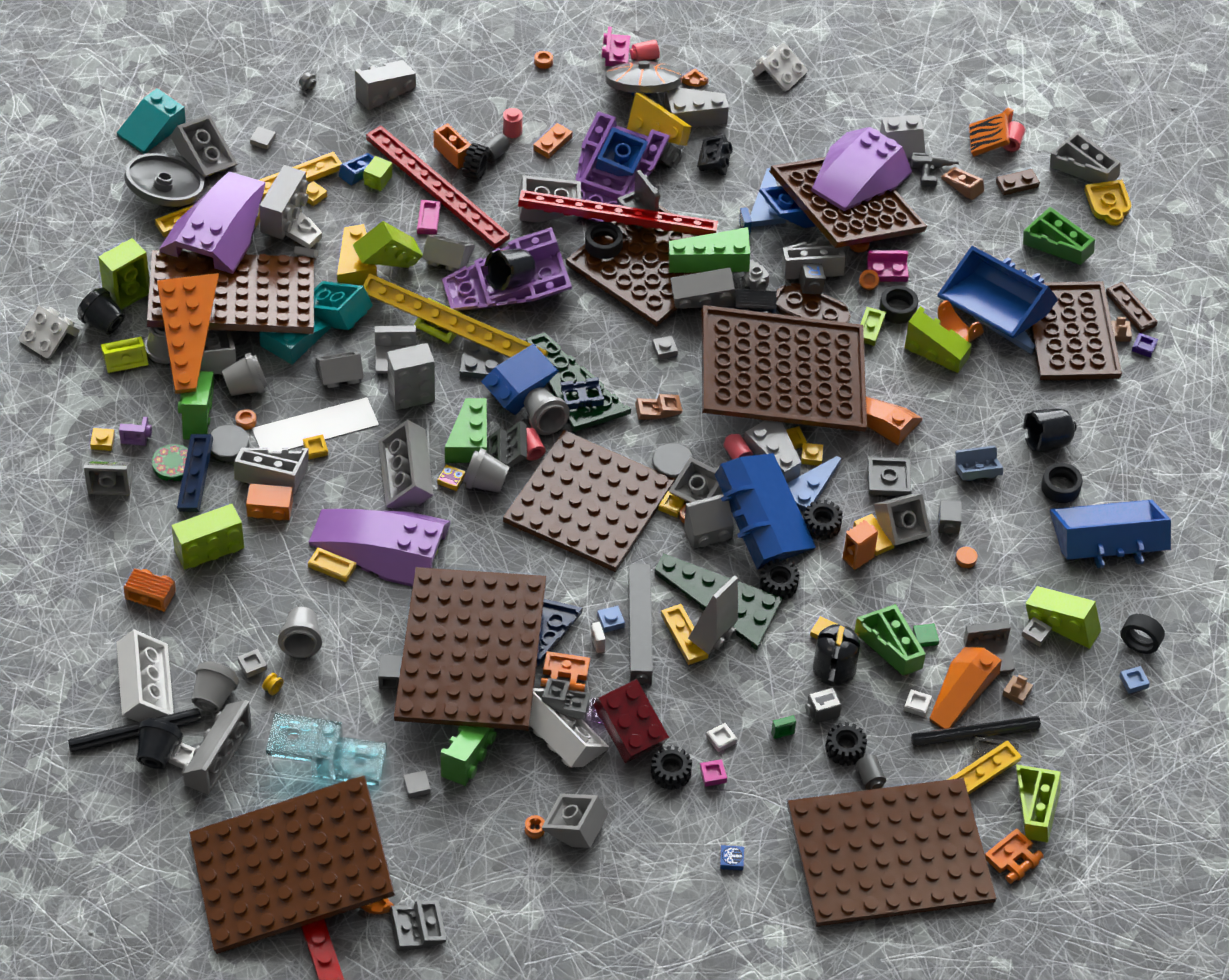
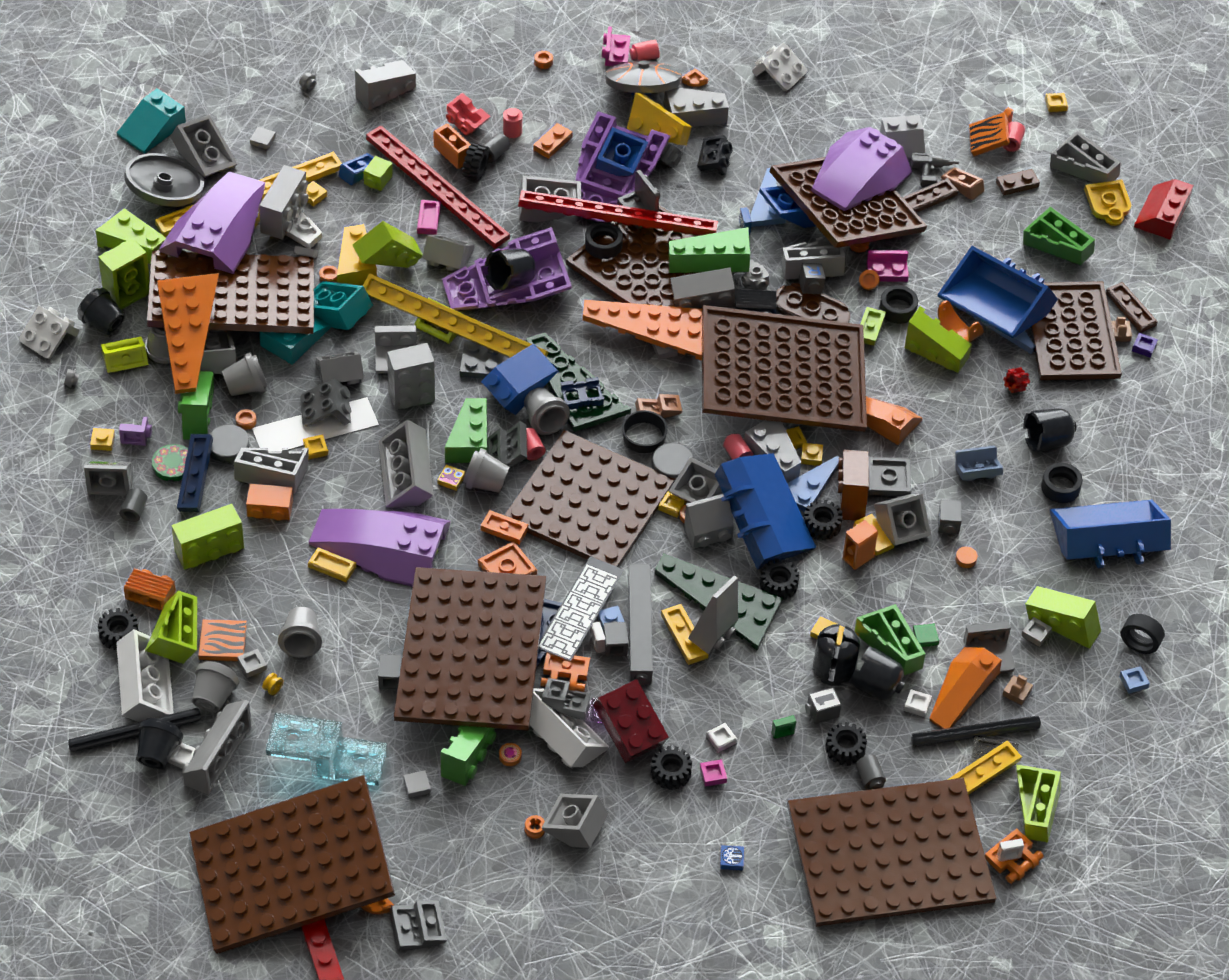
(71, 378): none -> light grey plate
(114, 619): none -> black tyre
(127, 226): none -> wedge
(133, 505): none -> dark grey brick
(176, 629): none -> lime wedge
(222, 640): none -> orange tile
(324, 401): none -> dark grey bracket
(328, 274): none -> orange tile
(465, 115): none -> coral cylinder
(504, 527): none -> orange plate
(507, 560): none -> orange tile
(510, 754): none -> tile
(580, 608): none -> sticker
(615, 639): none -> brick
(644, 416): none -> black tyre
(654, 324): none -> wing
(853, 483): none -> reddish brown wedge
(878, 675): none -> black cylinder
(931, 195): none -> tile
(1010, 850): none -> white tile
(1016, 380): none -> red gear
(1056, 102): none -> yellow tile
(1164, 208): none -> slope

